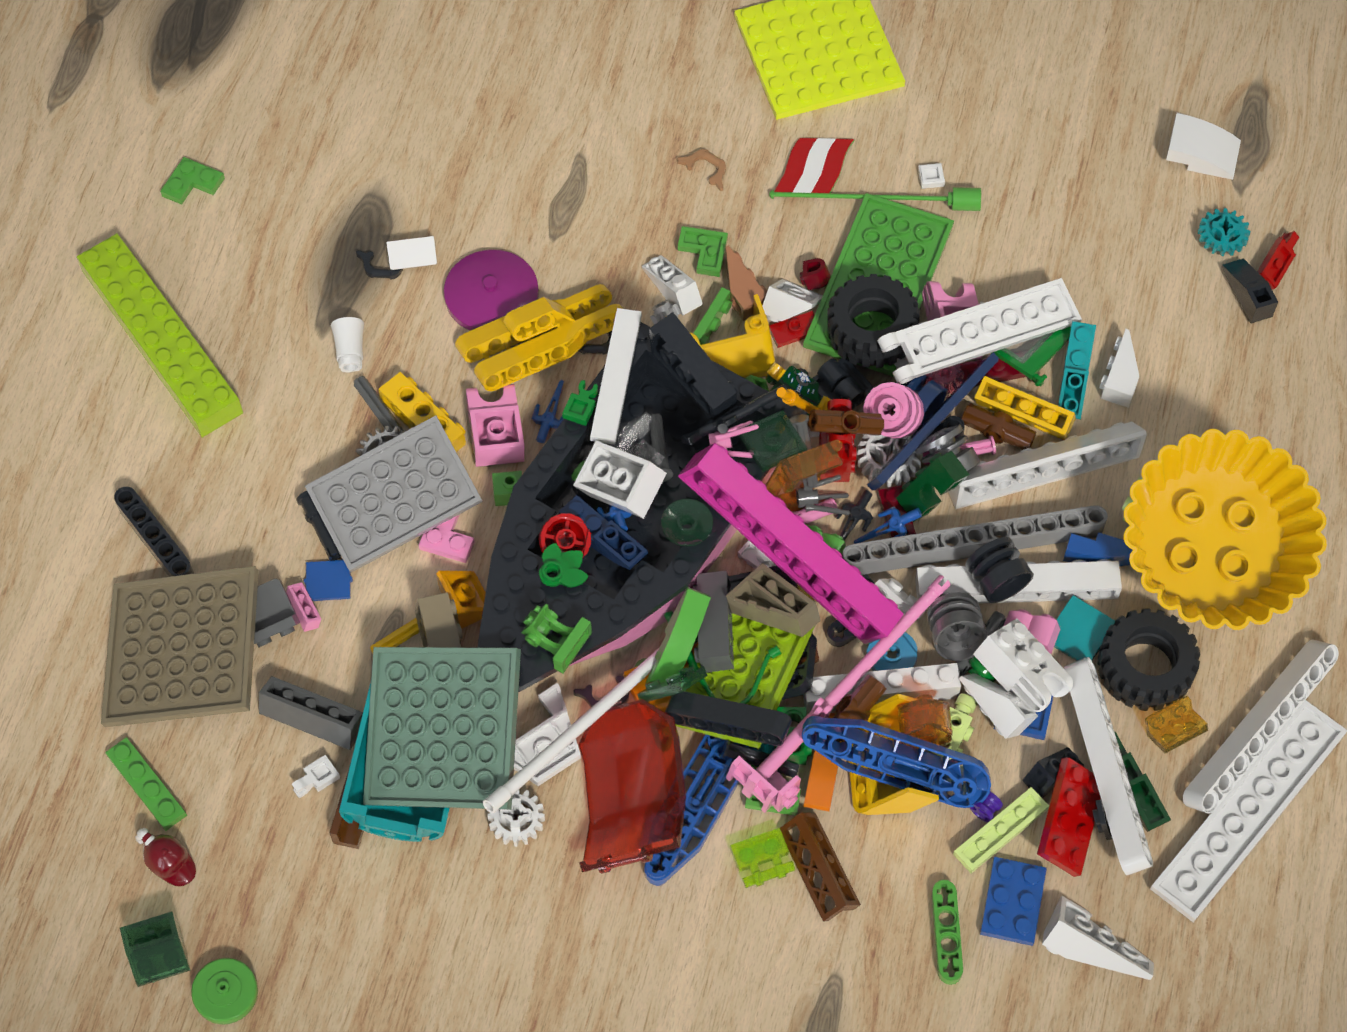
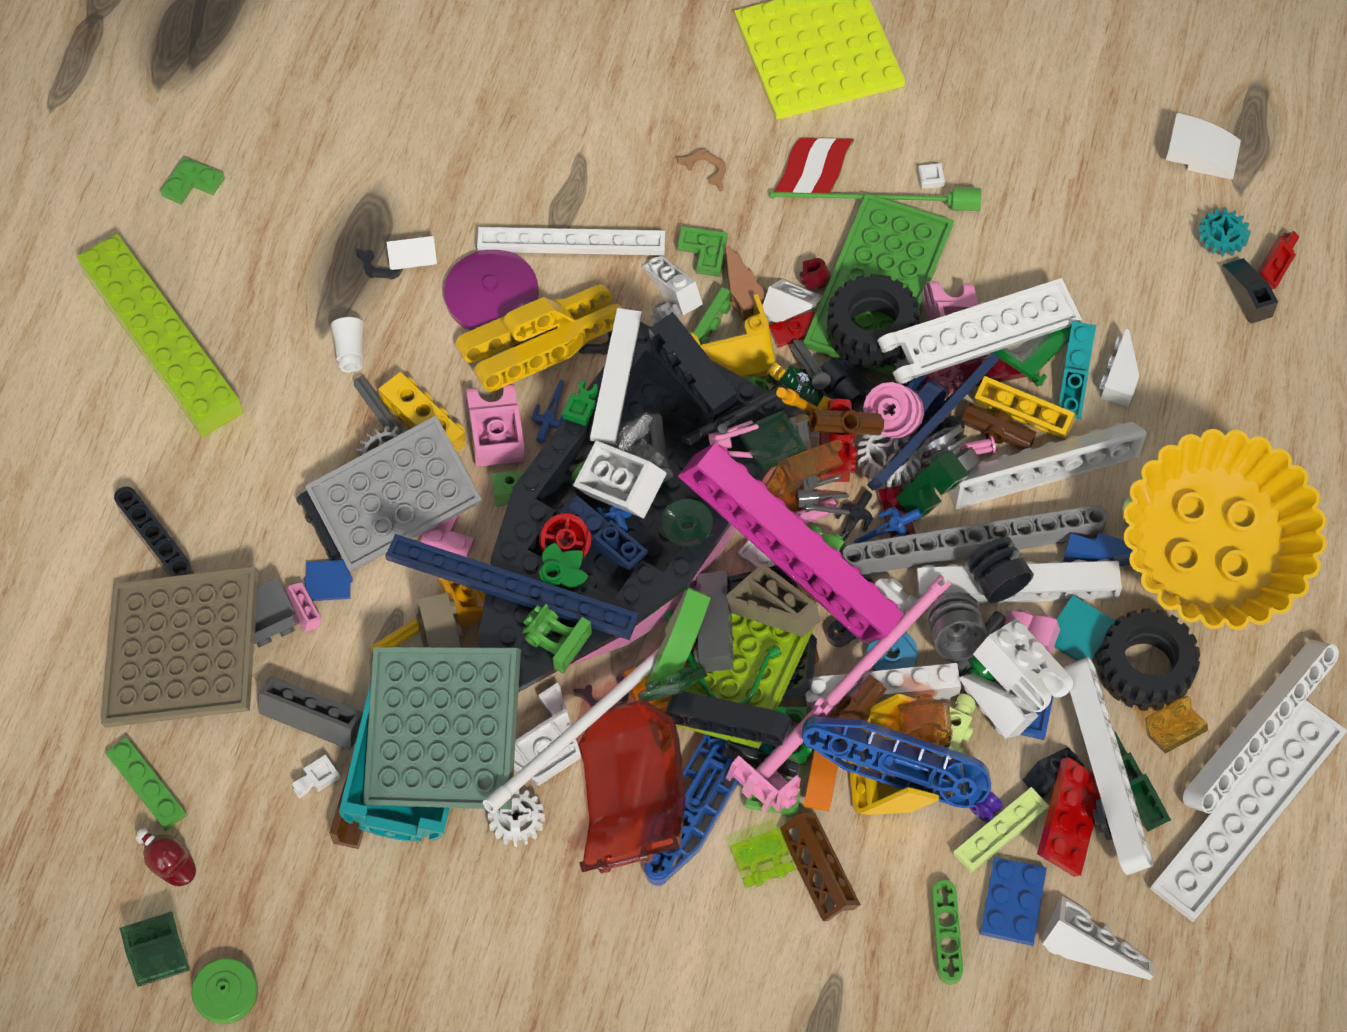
(511, 586): none -> dark blue plate
(572, 241): none -> white plate
(819, 378): none -> dark grey axle

